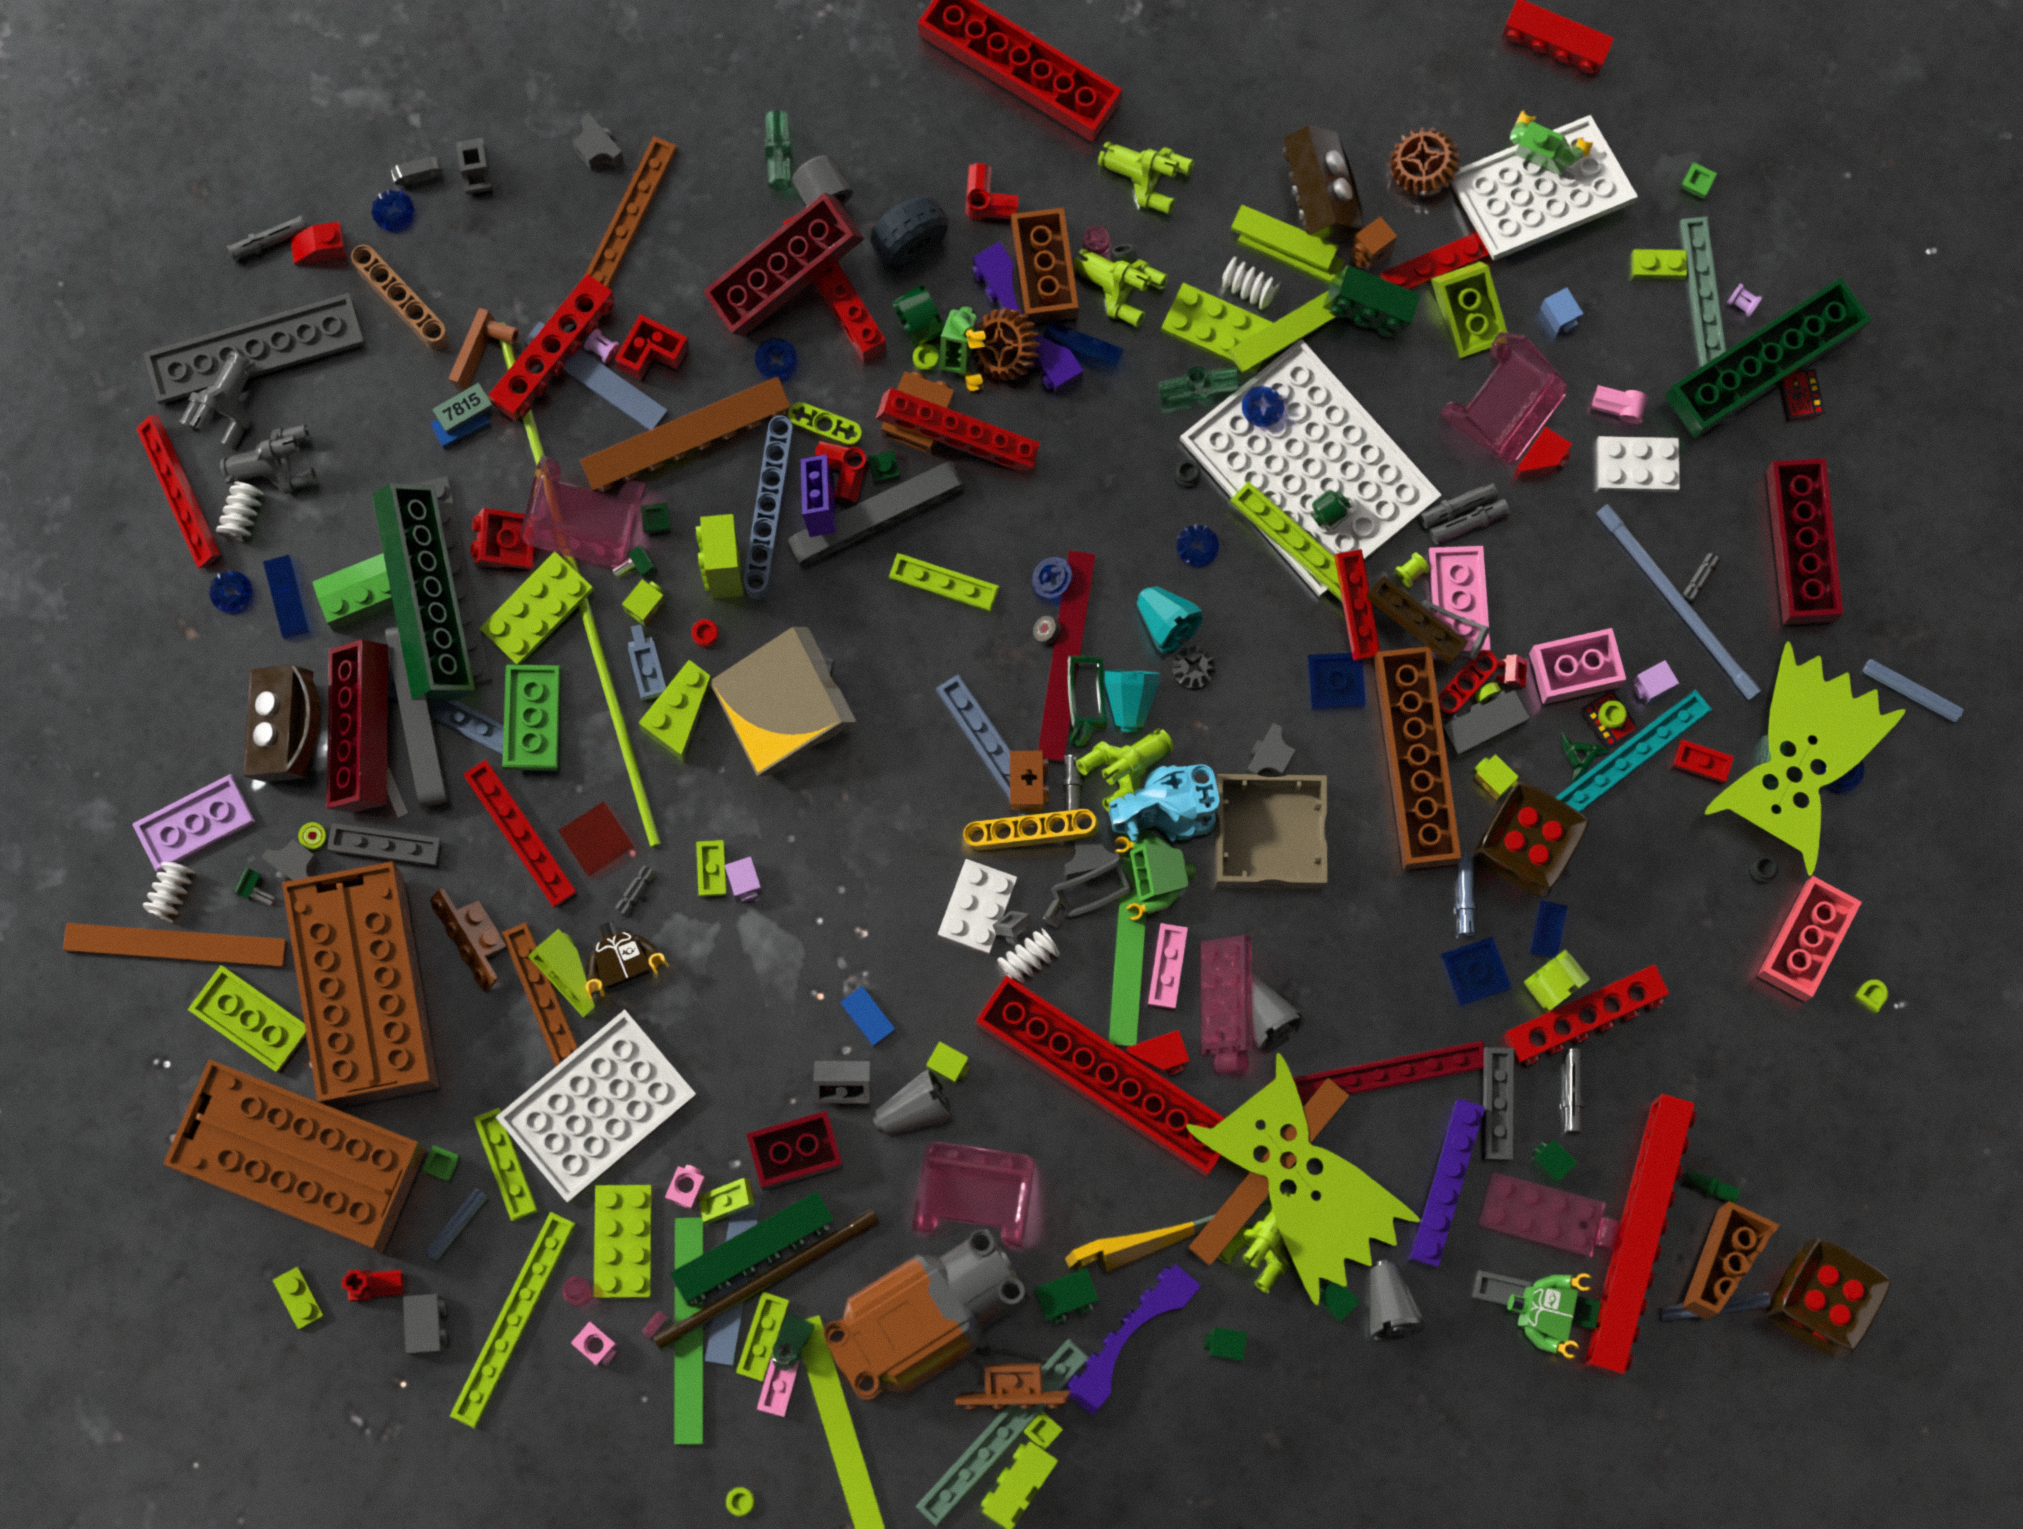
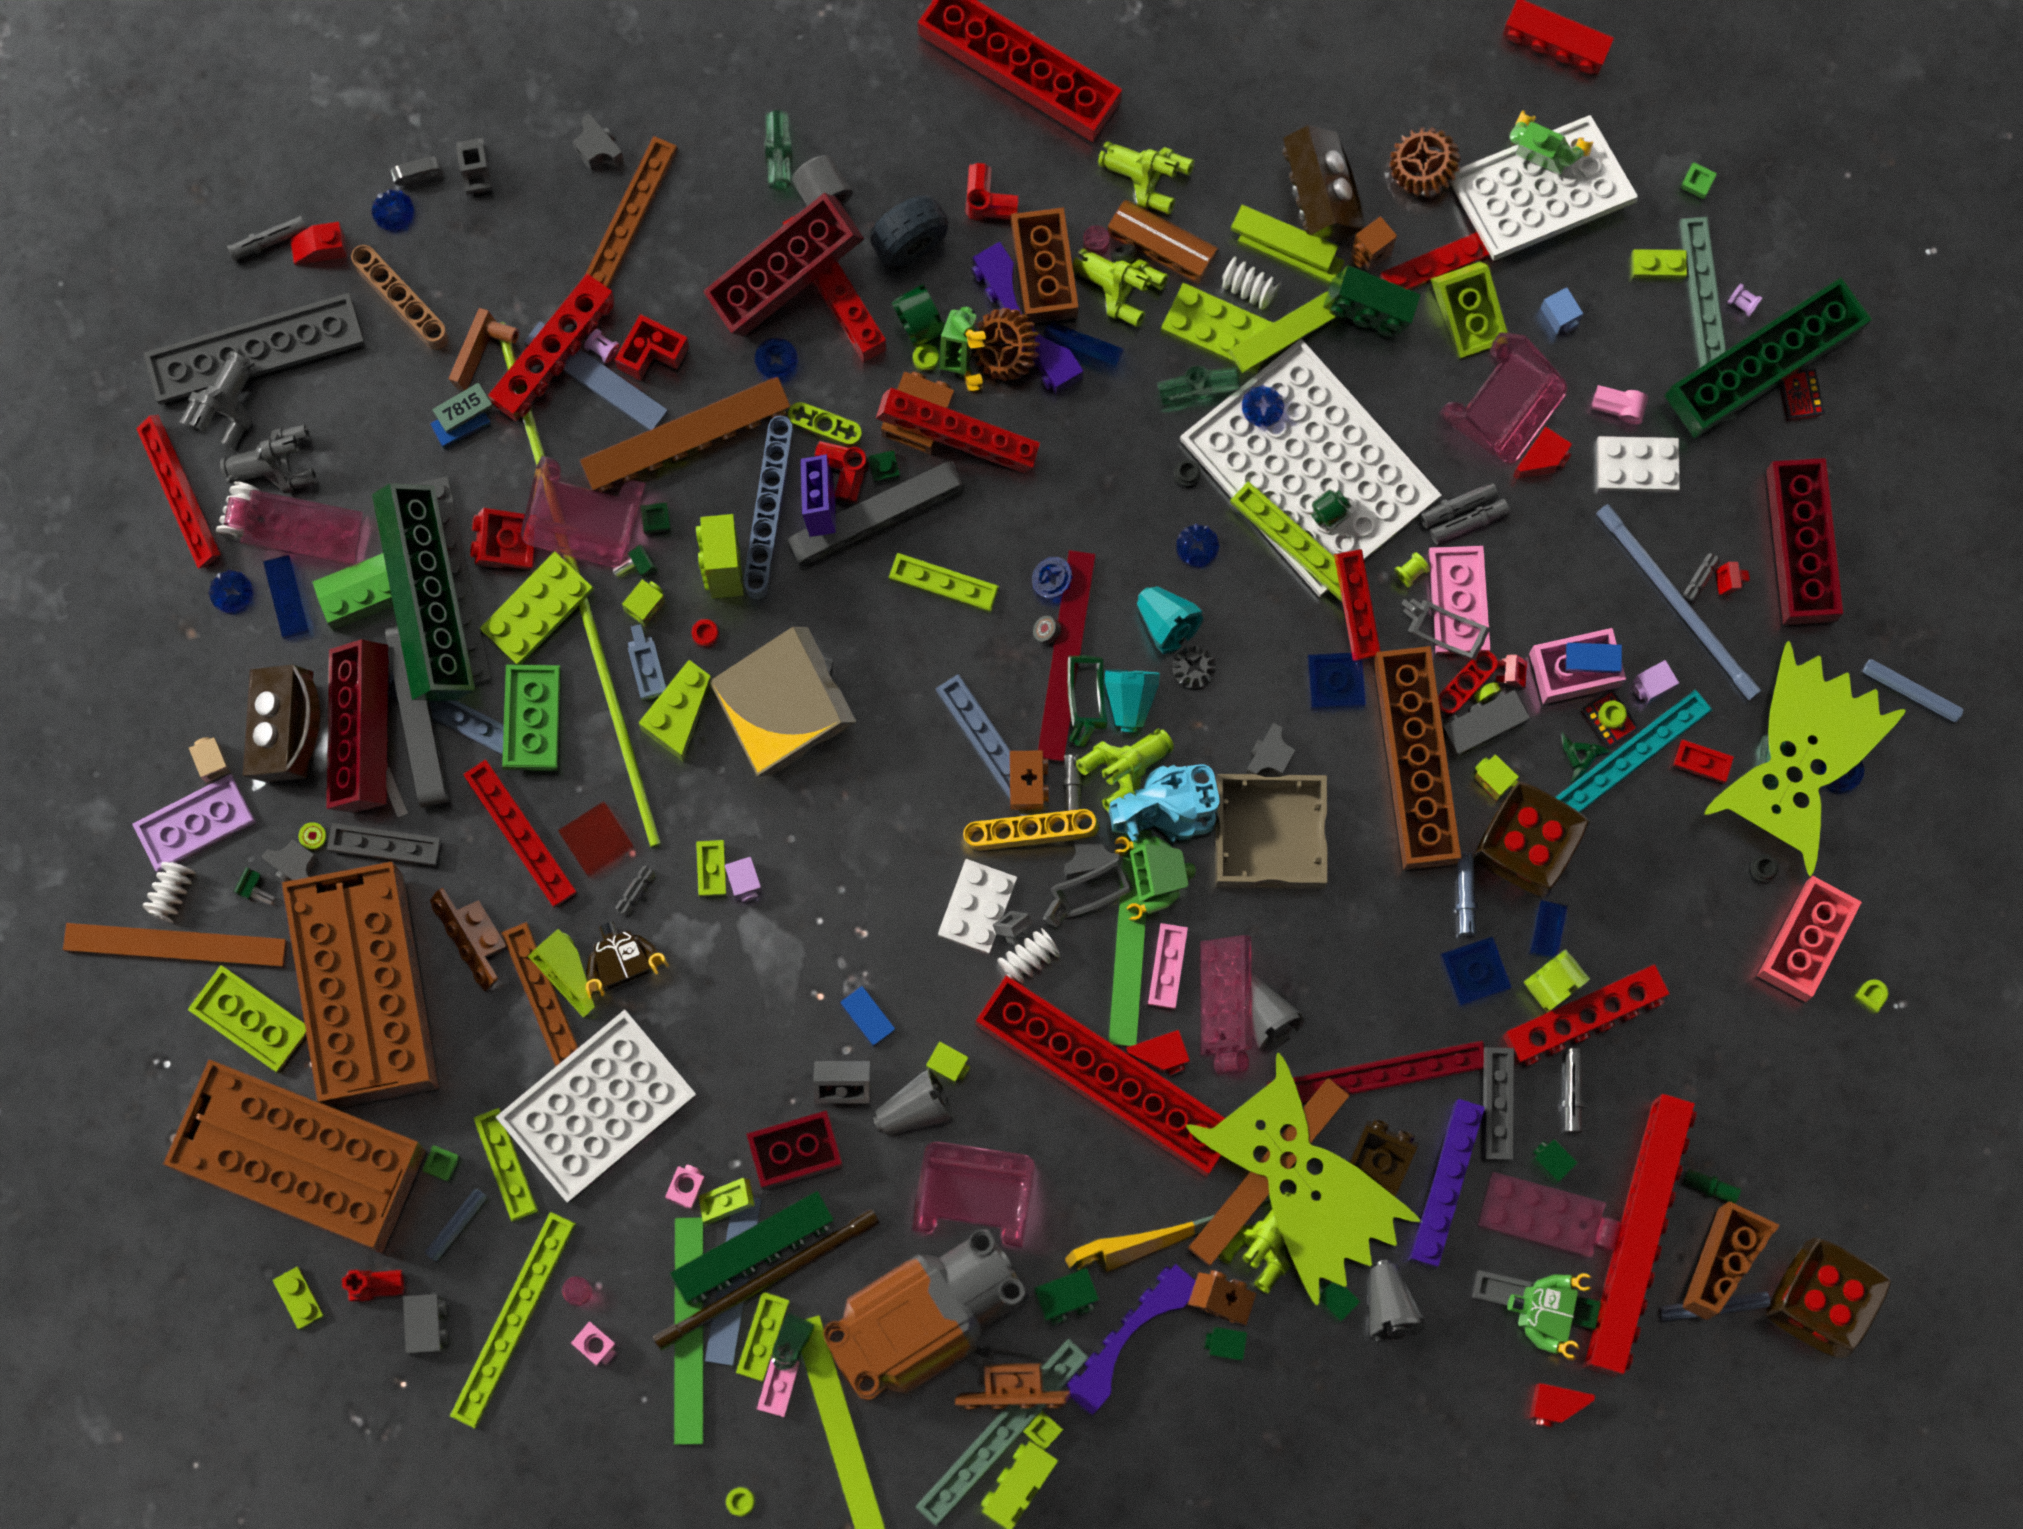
(209, 759): none -> tan brick
(296, 526): none -> clear pink hinge
(622, 1241): lime plate -> none
(655, 1325): clear pink tile -> none
(1162, 241): none -> dark orange brick
(1222, 1298): none -> dark orange brick
(1384, 1154): none -> dark brown plate
(1417, 619): dark brown plate -> none
(1556, 1404): none -> red slope
(1593, 657): none -> blue tile
(1731, 578): none -> red tile

